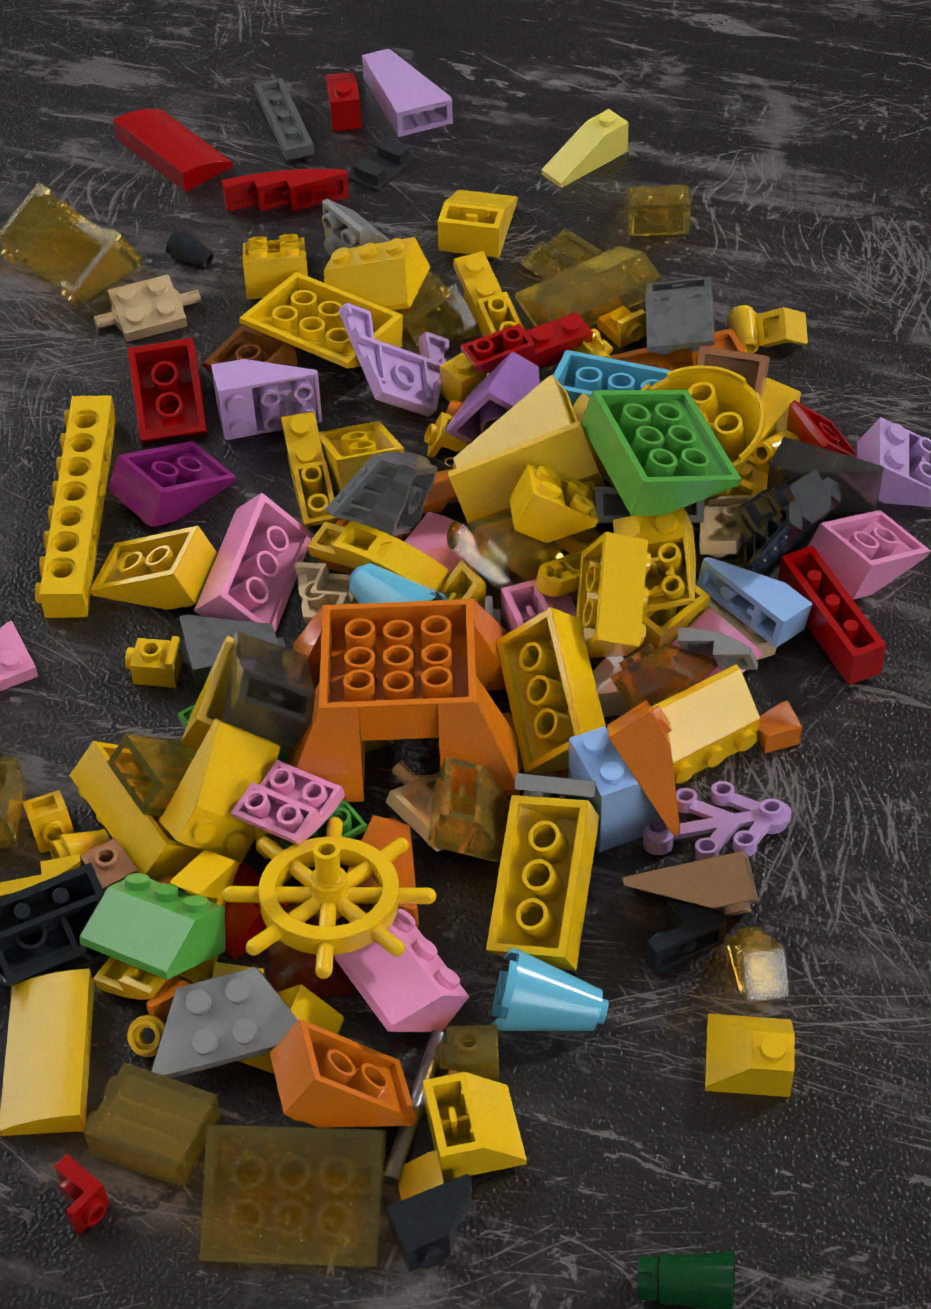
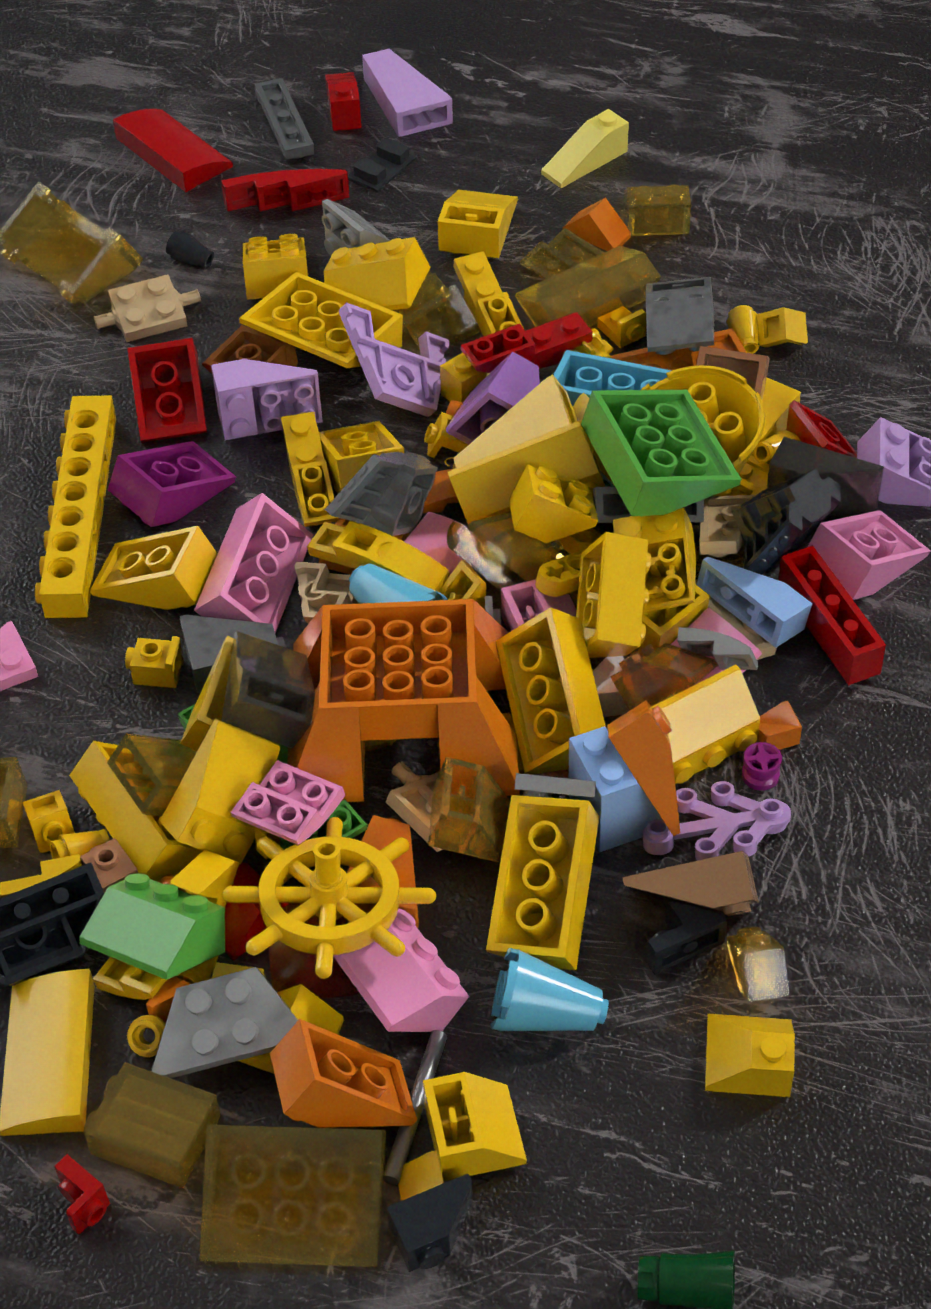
(471, 1051): clear yellow brick -> none
(600, 226): none -> orange slope
(763, 756): none -> magenta wheel

